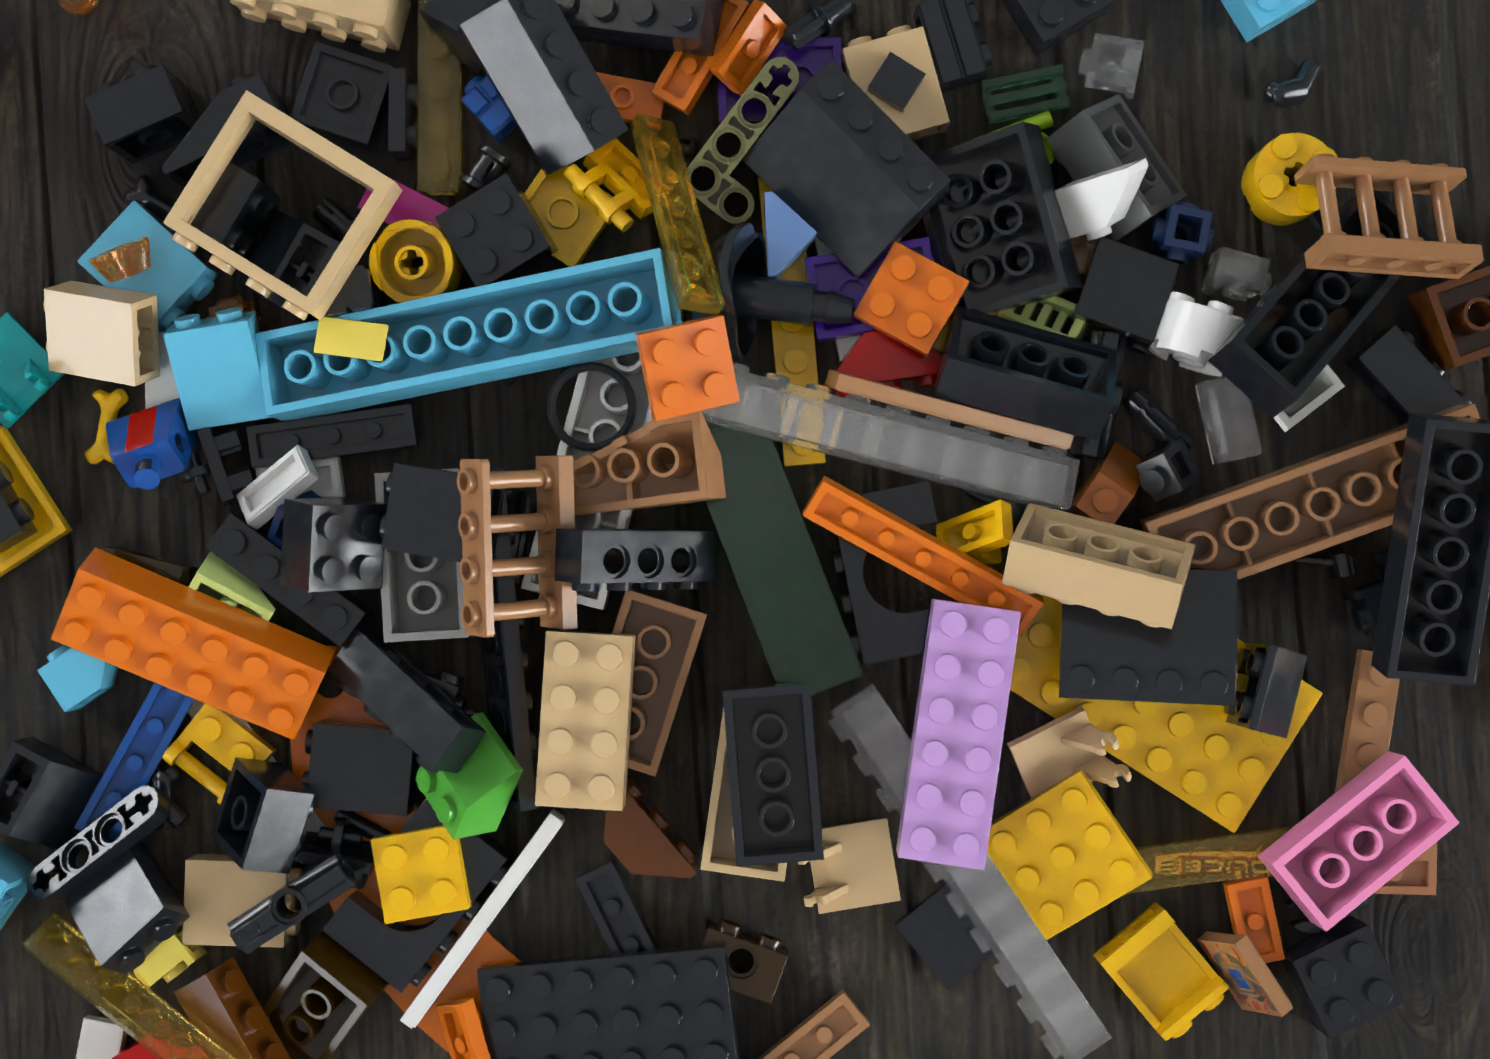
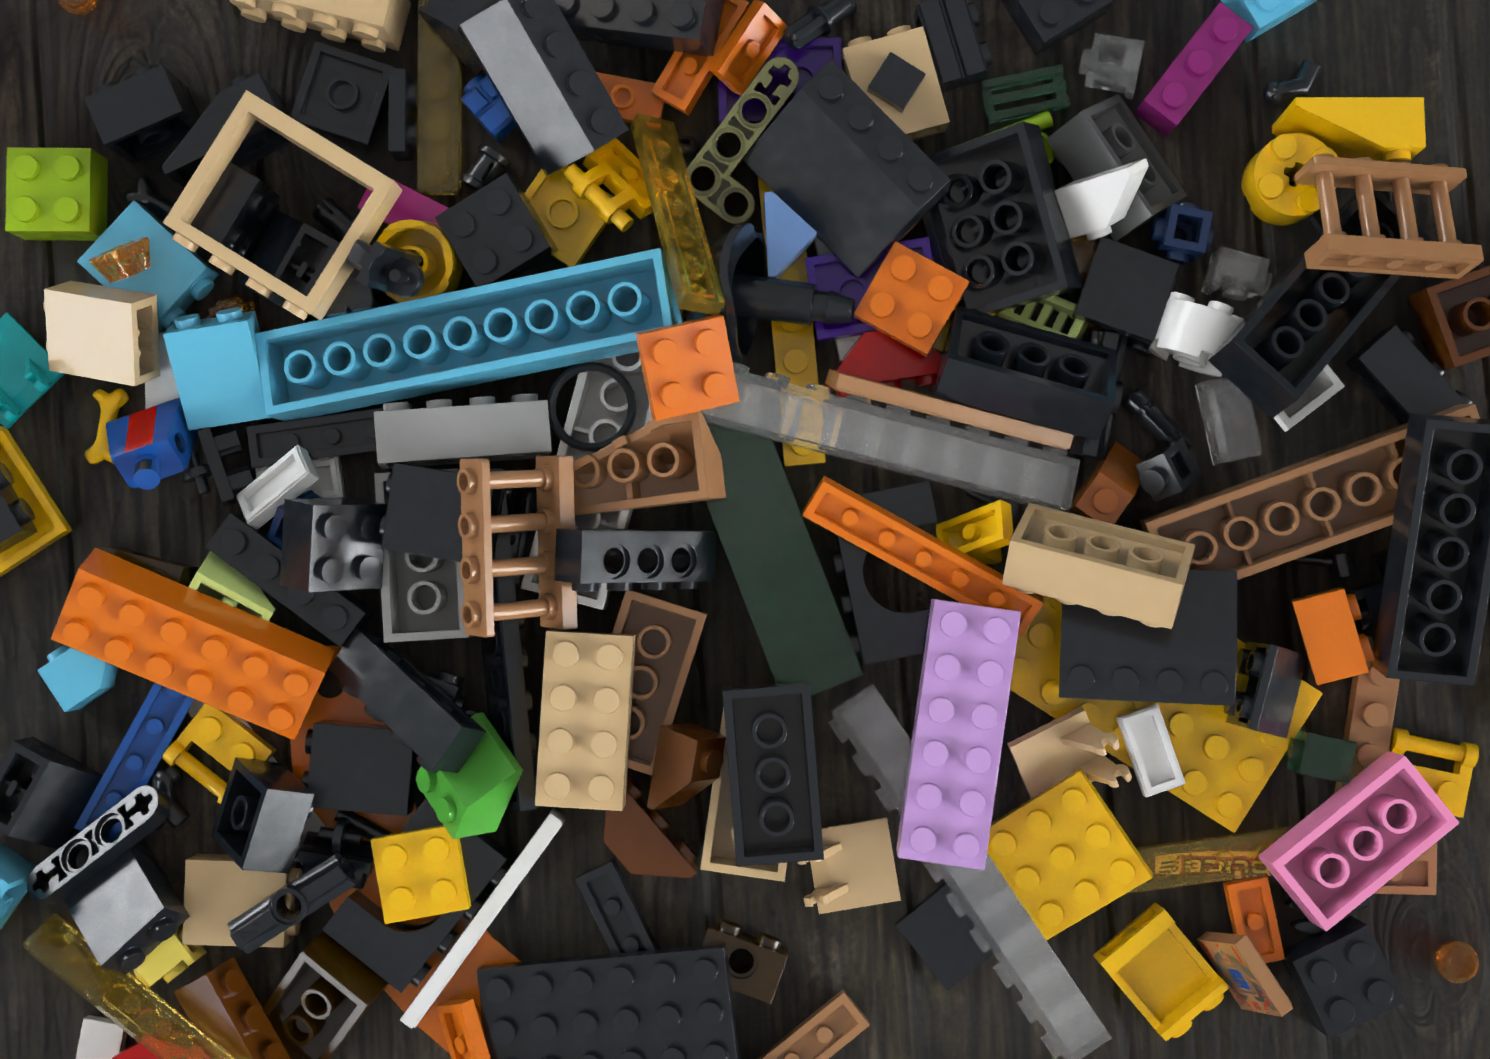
(56, 193): none -> lime brick
(351, 338): light yellow sticker -> none
(387, 268): none -> black hips
(451, 433): none -> light grey brick
(684, 764): none -> reddish brown slope
(1150, 750): none -> white tile
(1193, 70): none -> magenta brick
(1321, 756): none -> clear green brick
(1331, 635): none -> orange brick
(1359, 126): none -> yellow slope
(1450, 787): none -> yellow plate
(1456, 961): none -> clear orange plate

